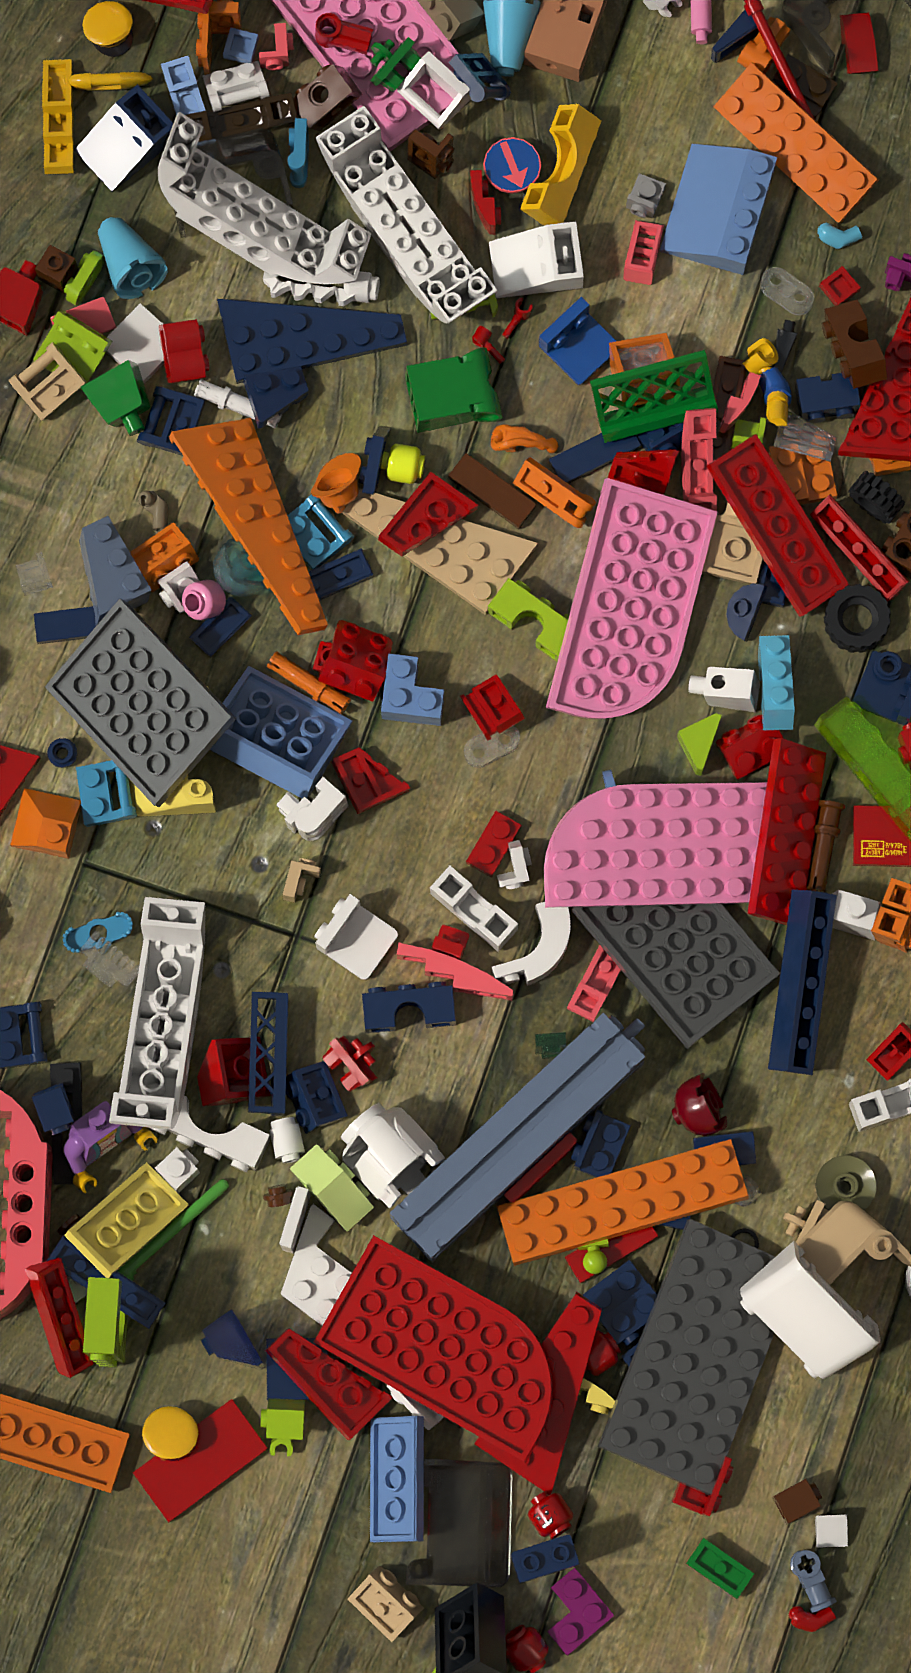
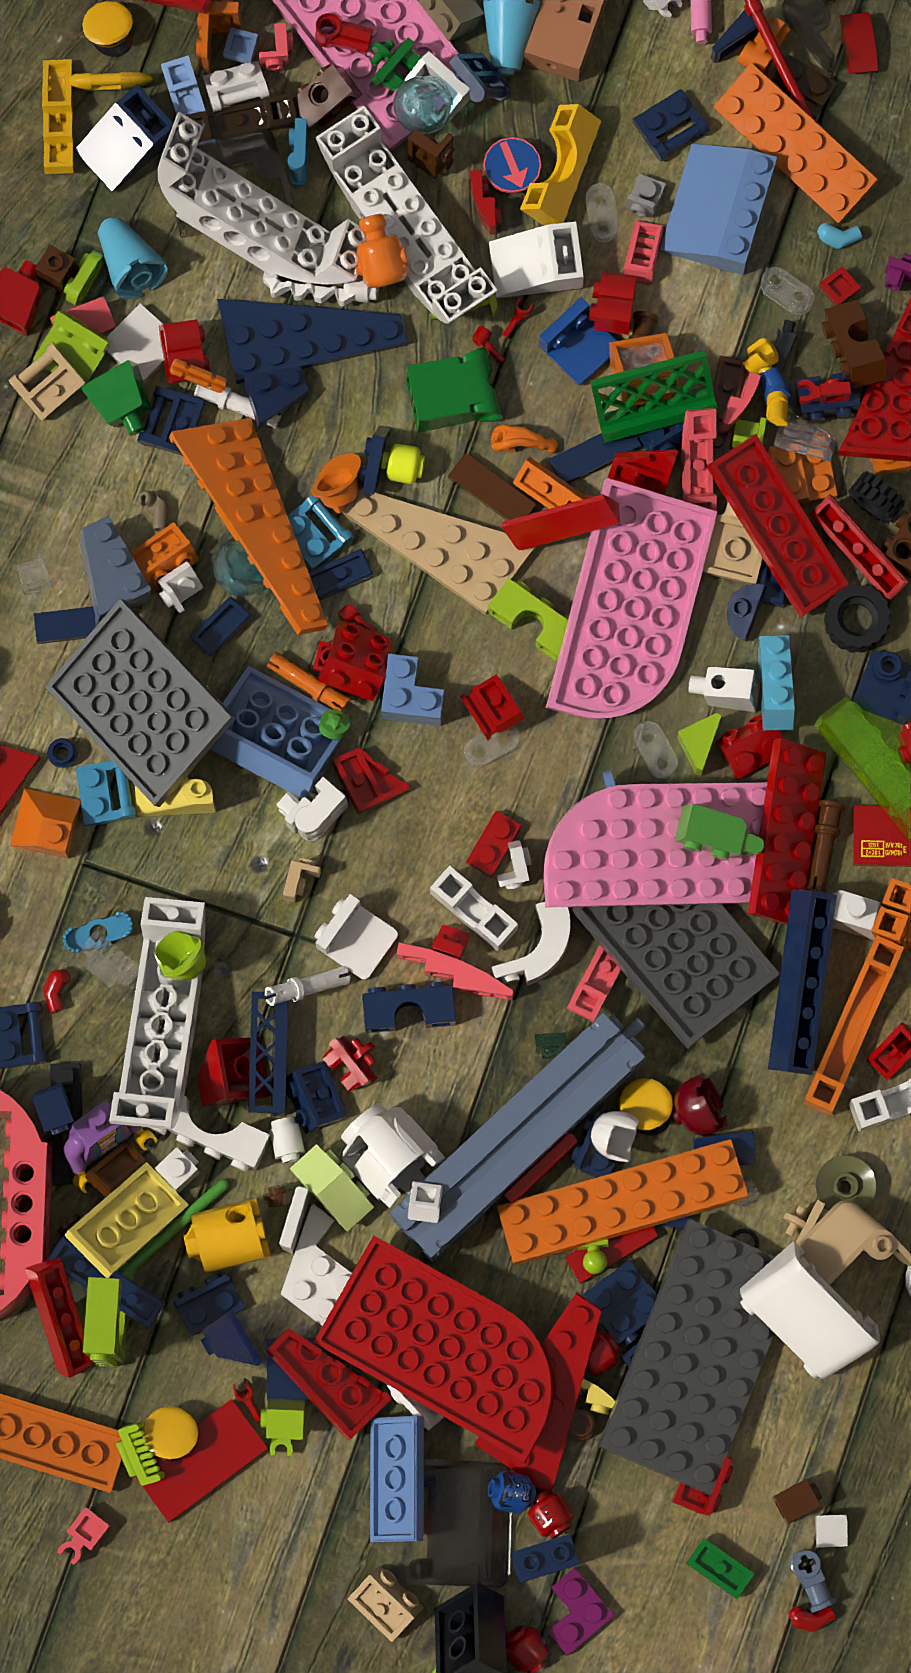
(52, 987): none -> red arm
(86, 1531): none -> coral plate
(115, 1168): none -> reddish brown tile
(134, 1458): none -> lime piece
(180, 956): none -> lime piece
(198, 375): none -> orange axle
(203, 599): bright pink head -> none
(208, 1303): none -> dark blue bracket
(227, 1236): none -> yellow cylinder
(246, 1397): none -> red hand
(297, 988): none -> white pin
(334, 724): none -> bright green tile
(350, 613): none -> red hand
(381, 256): none -> orange piece
(423, 104): none -> clear light blue cylinder
(425, 1202): none -> white slope
(426, 514): red wing -> none
(512, 1492): none -> blue head
(562, 522): none -> red slope
(582, 1425): none -> reddish brown plate
(601, 214): none -> clear plate
(614, 303): none -> red brick
(614, 1135): none -> white hair
(643, 324): none -> reddish brown bush
(649, 1103): none -> yellow piece
(655, 750): none -> clear plate
(666, 117): none -> dark blue plate
(715, 832): none -> bright green hinge
(832, 391): none -> red plate
(853, 1025): none -> orange arch

